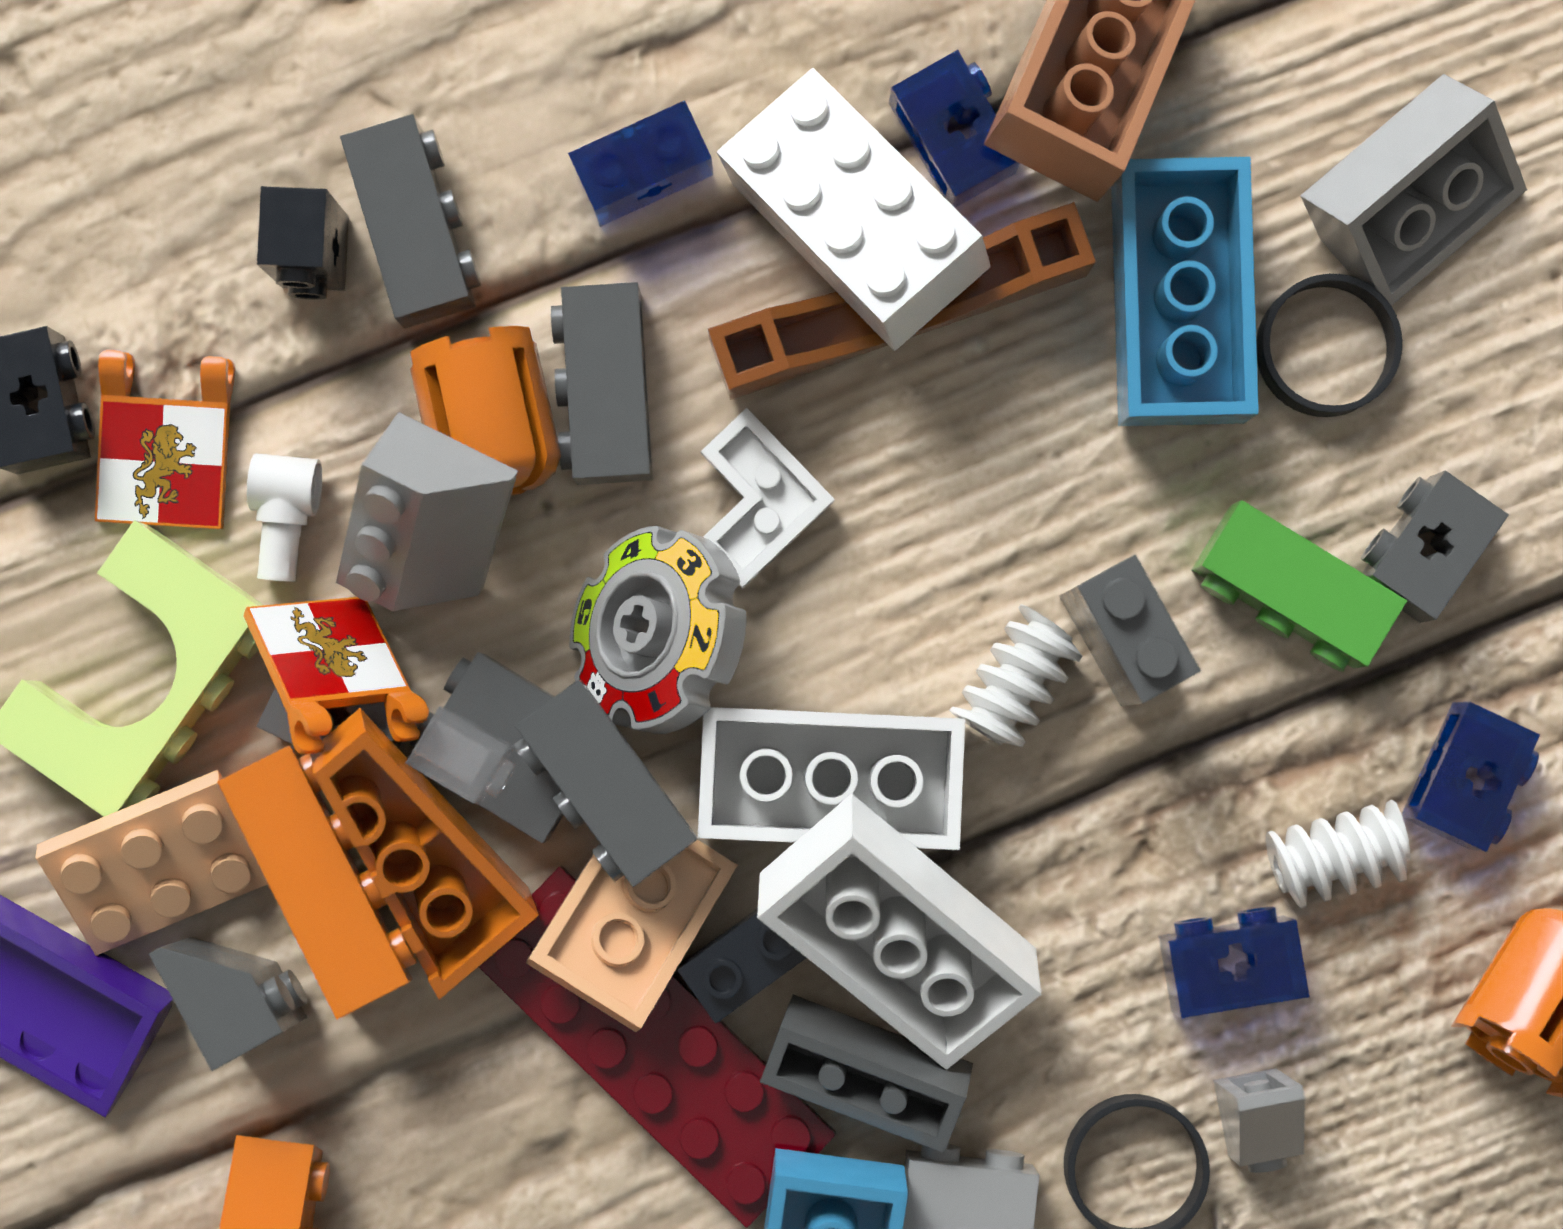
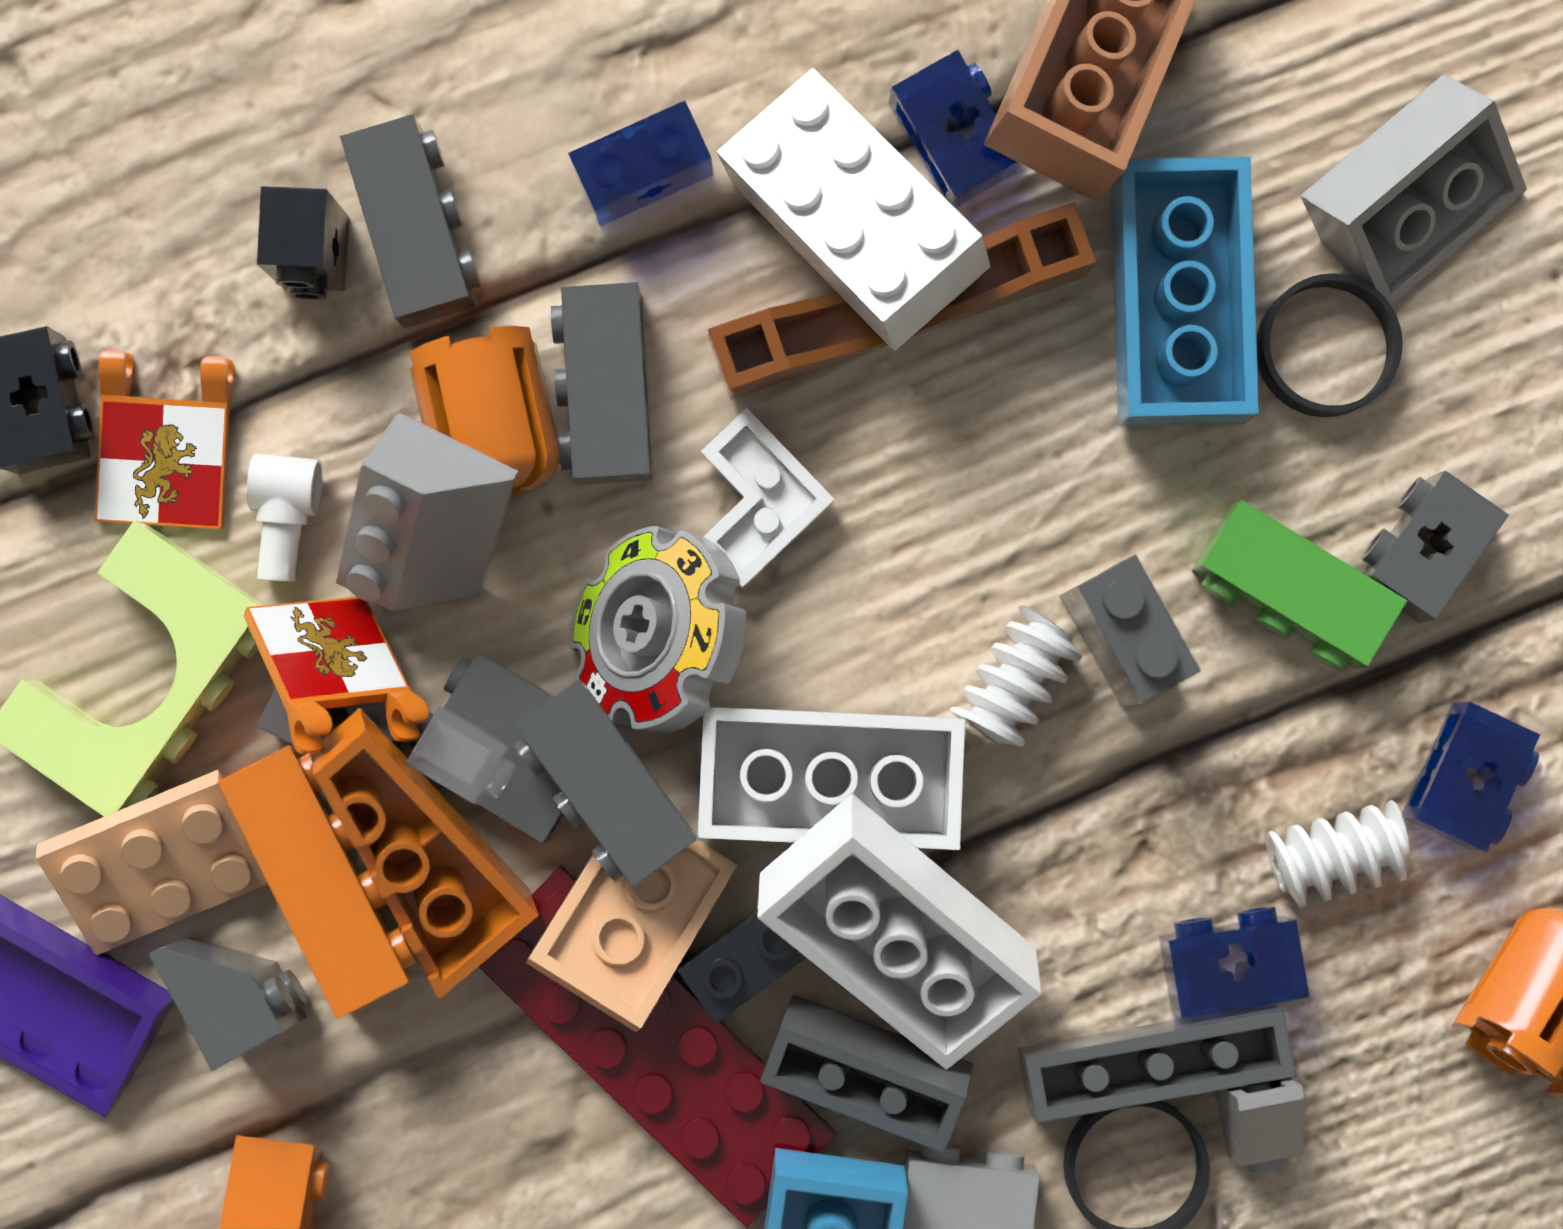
(1156, 1062): none -> dark grey brick

